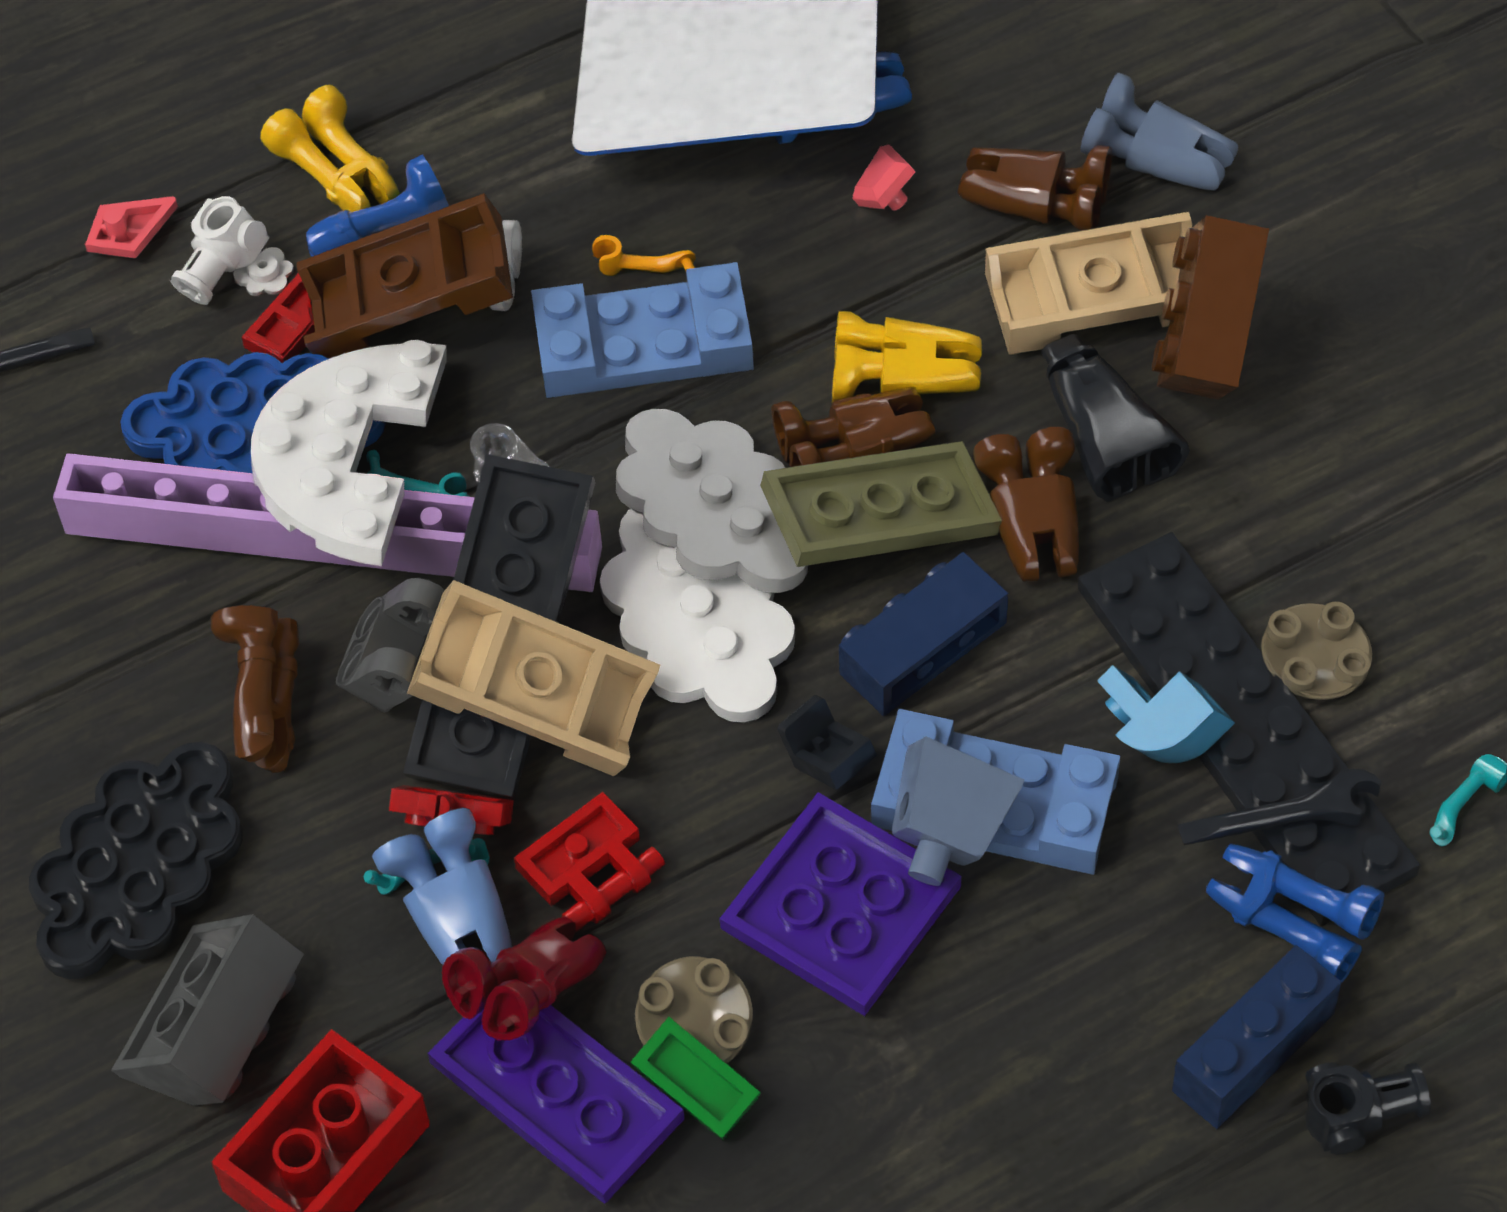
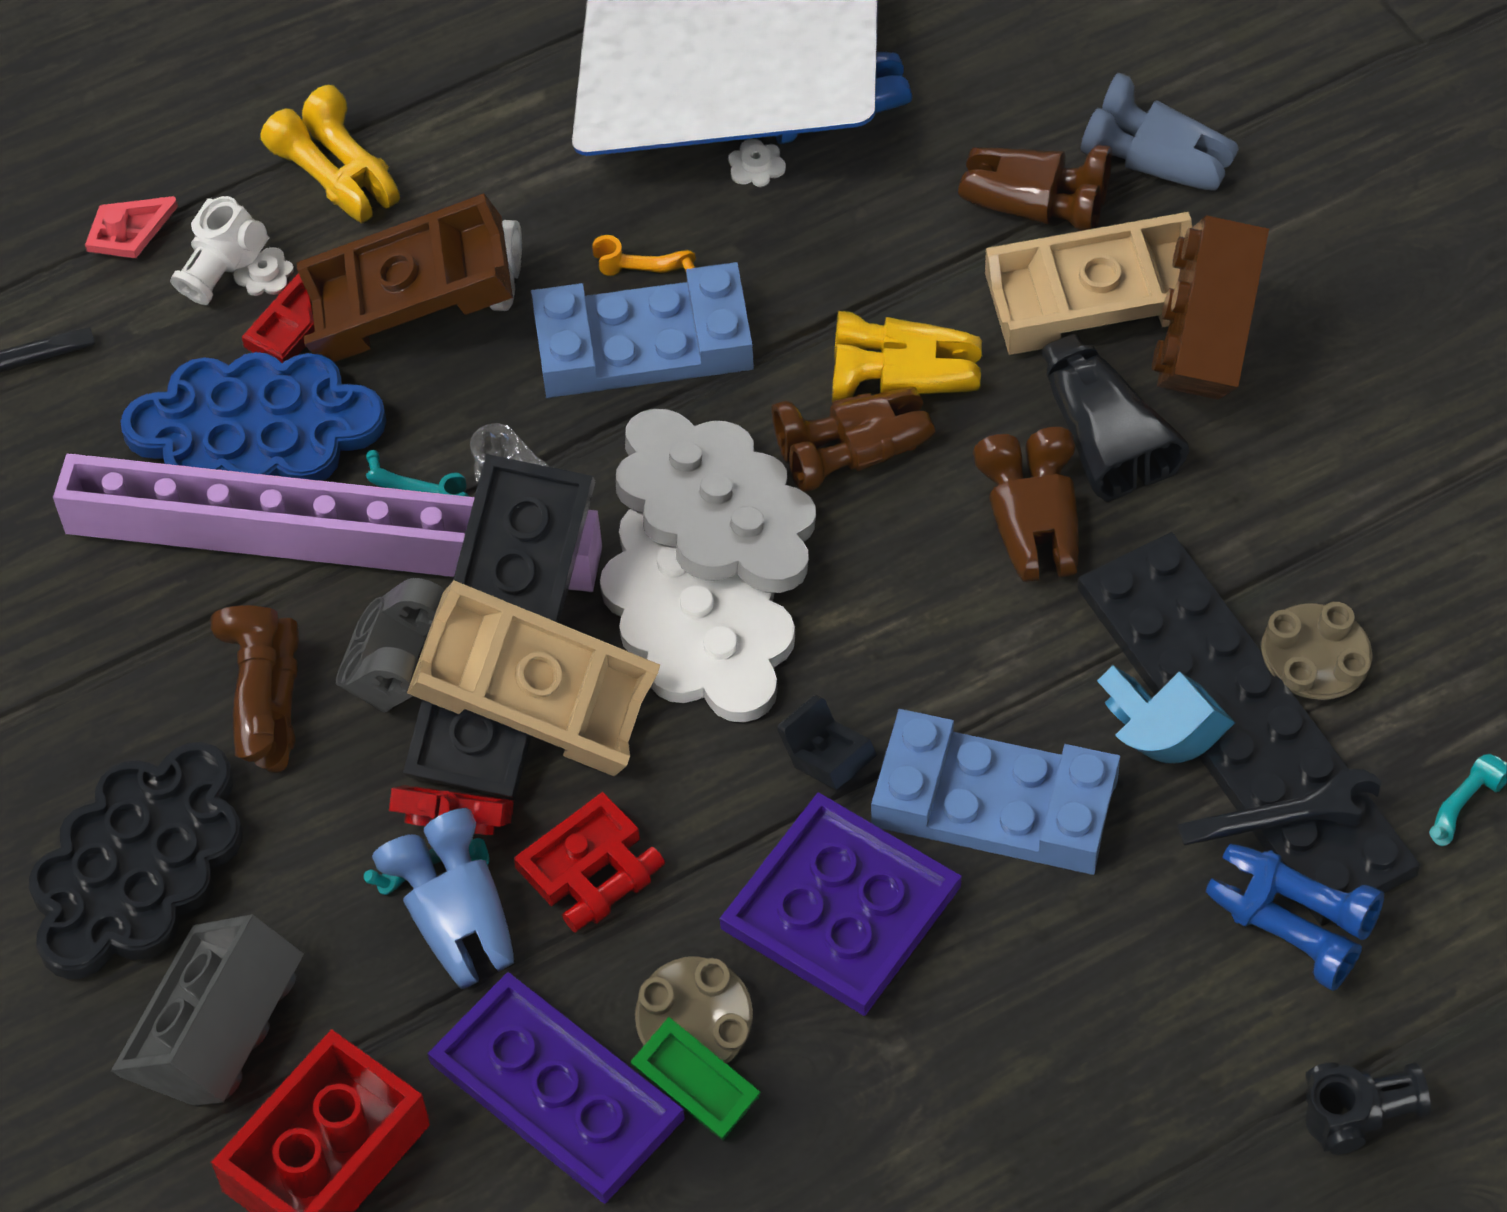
(315, 435): white plate -> none
(420, 198): blue piece -> none
(520, 977): dark red piece -> none
(756, 163): none -> white plant
(880, 503): olive plate -> none
(883, 181): coral piece -> none
(922, 633): dark blue brick -> none
(949, 807): sand blue torso -> none
(1256, 1036): dark blue brick -> none

